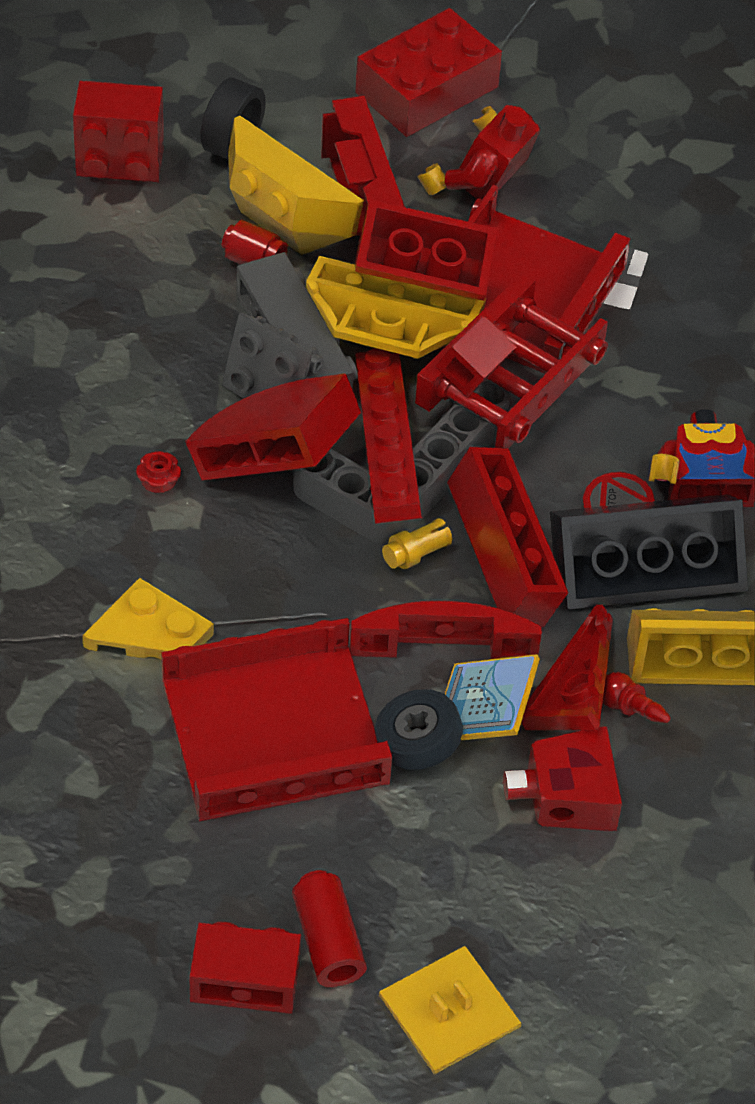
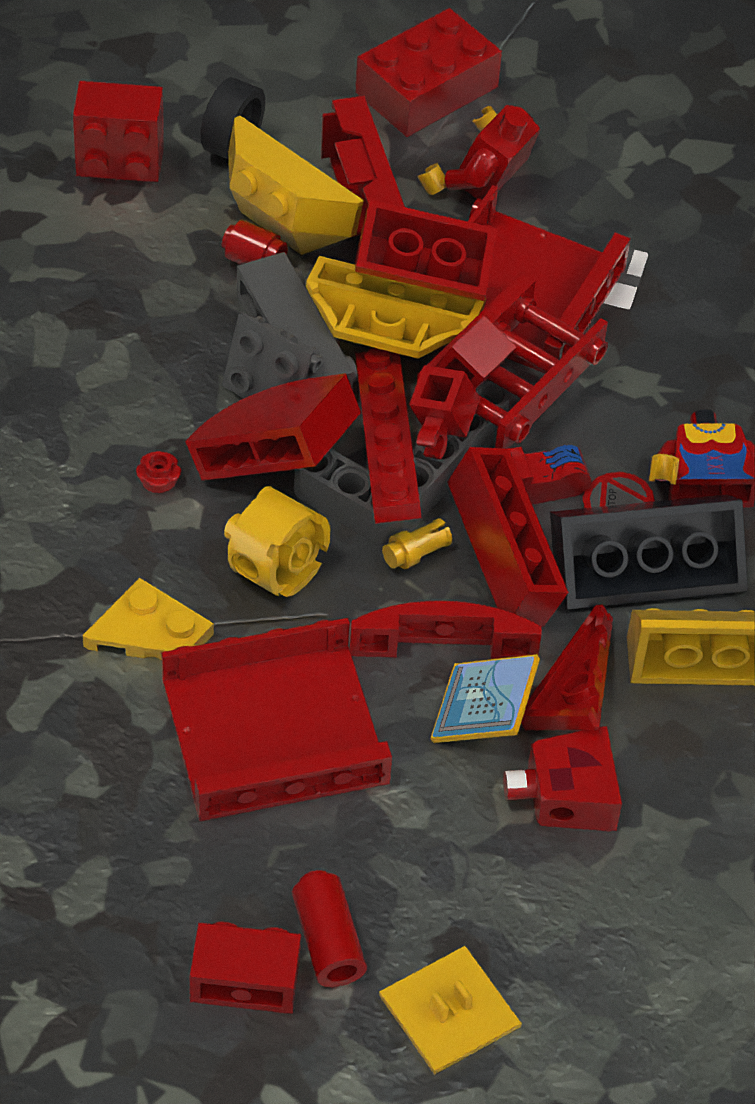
(277, 542): none -> yellow brick
(418, 747): black bush -> none
(444, 406): none -> red brick
(553, 473): none -> red leg
(631, 698): red bar -> none

